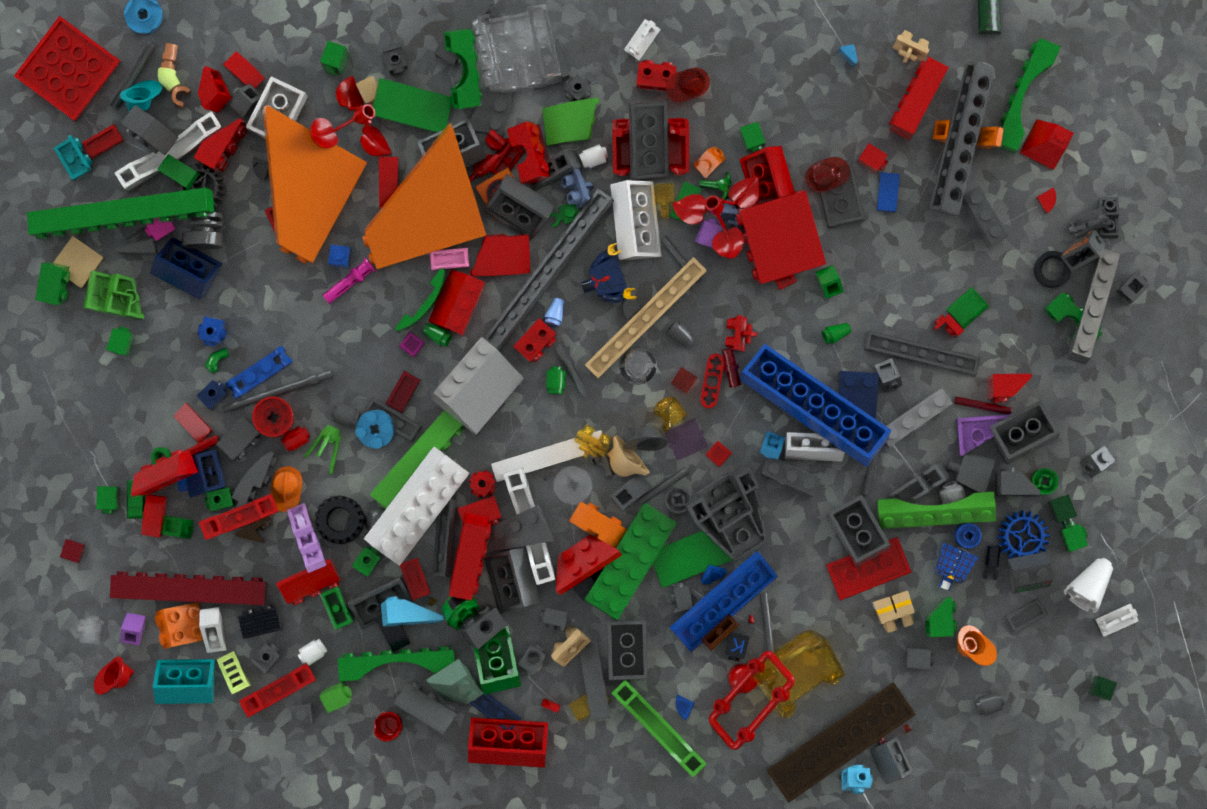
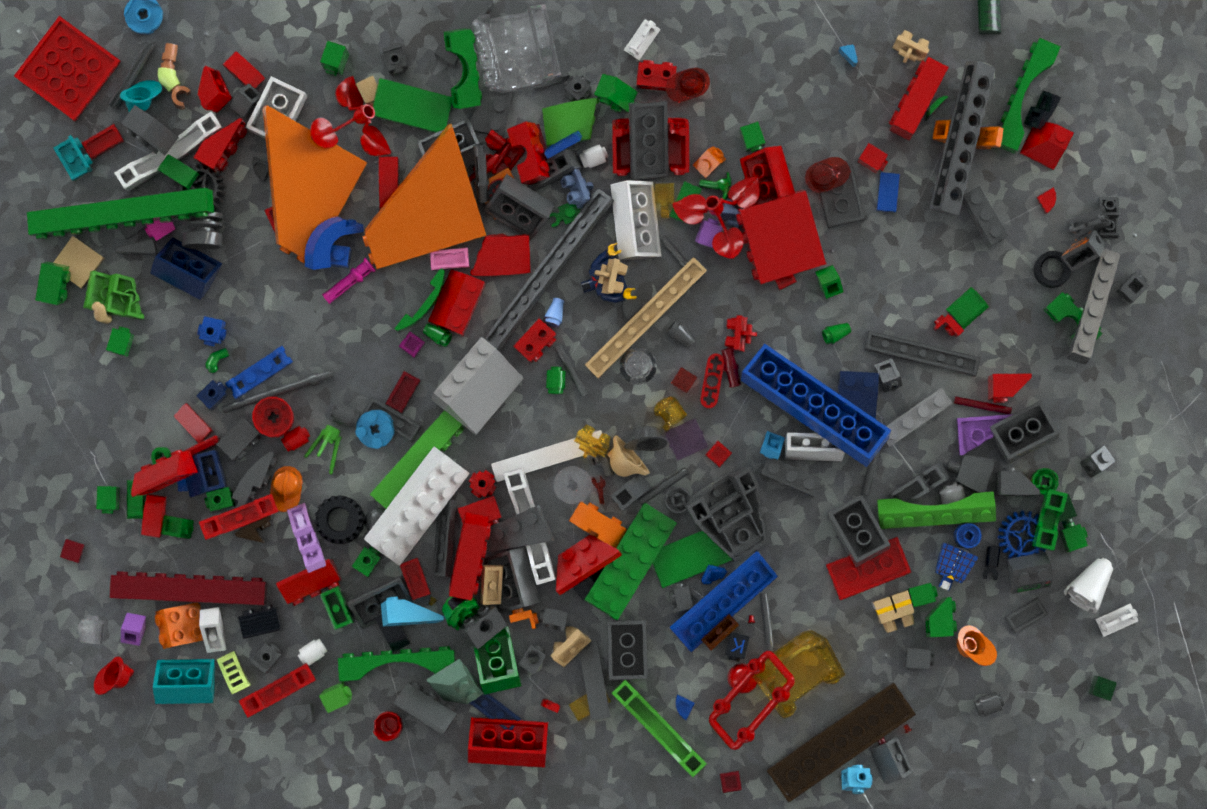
(100, 313): none -> tan arm
(322, 238): none -> blue arch
(481, 173): none -> dark grey pin
(491, 584): none -> tan tile
(520, 614): none -> orange bracket
(563, 144): none -> blue tile
(599, 486): none -> clear red hand
(608, 276): none -> tan hips
(615, 93): none -> green brick
(730, 781): none -> dark red tile
(922, 594): none -> green brick
(935, 106): none -> green piece
(1043, 111): none -> black slope
(1048, 520): none -> green arch

